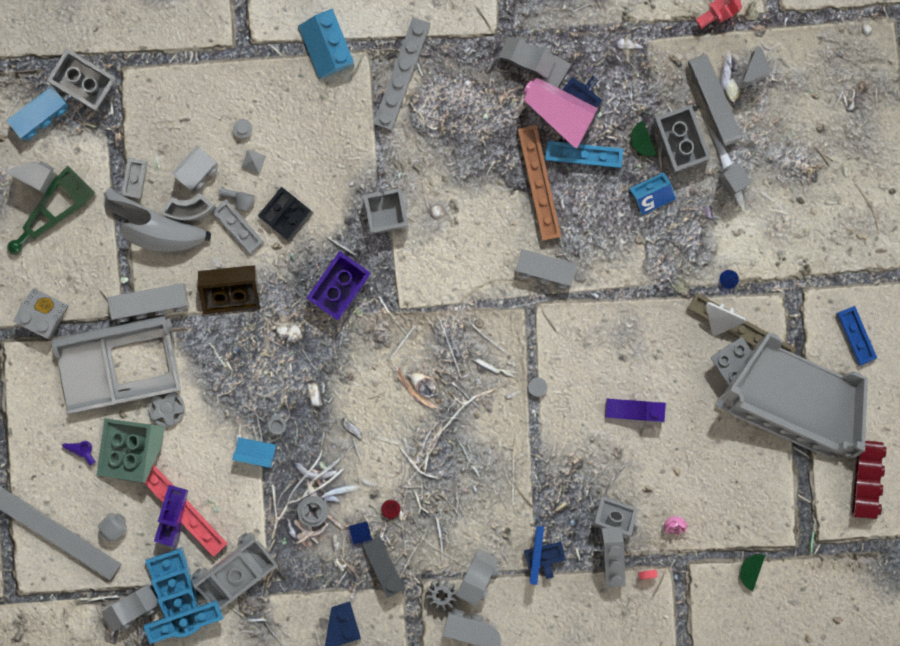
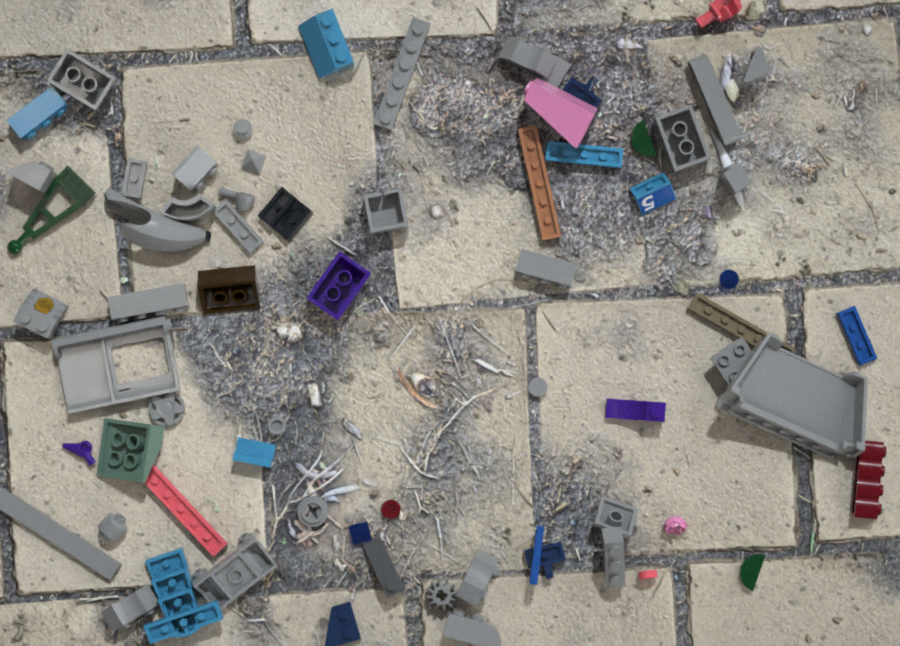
(171, 516): dark purple slope -> none
(722, 319): white piece -> none

